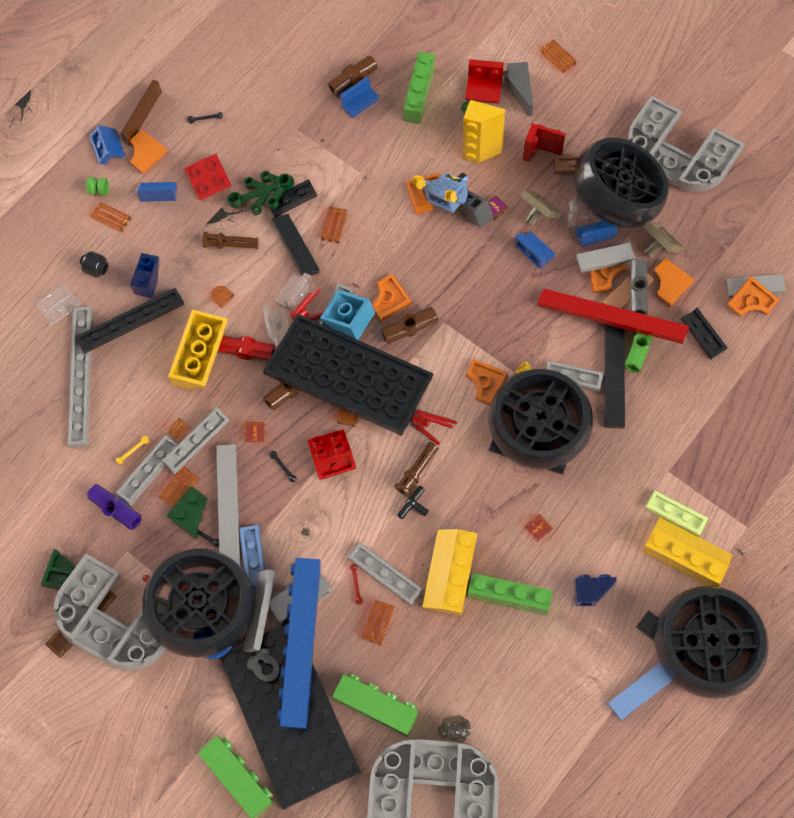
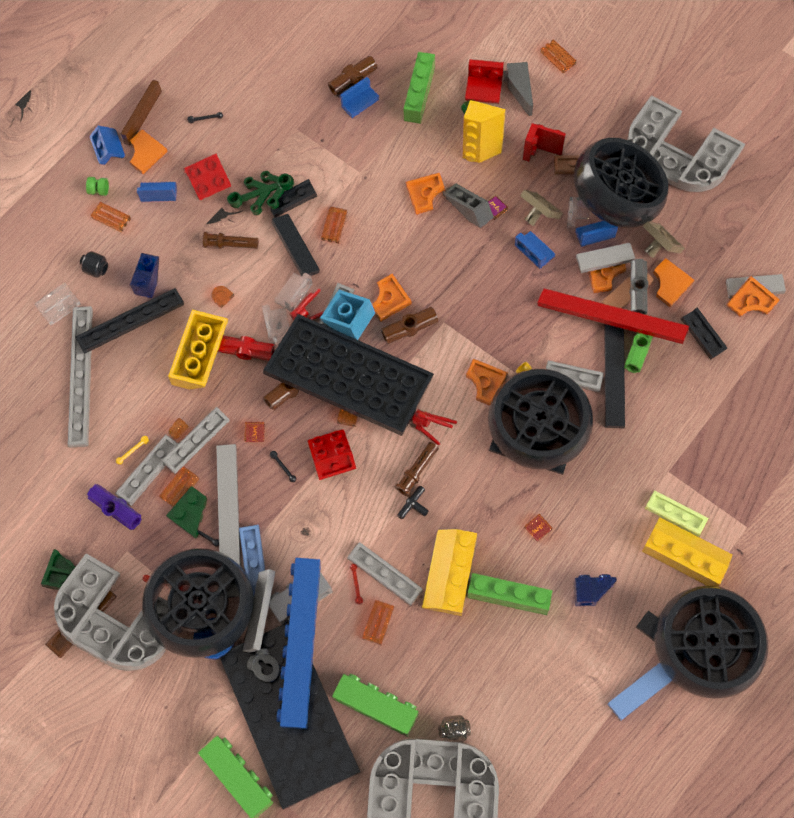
(445, 191): medium blue torso -> none

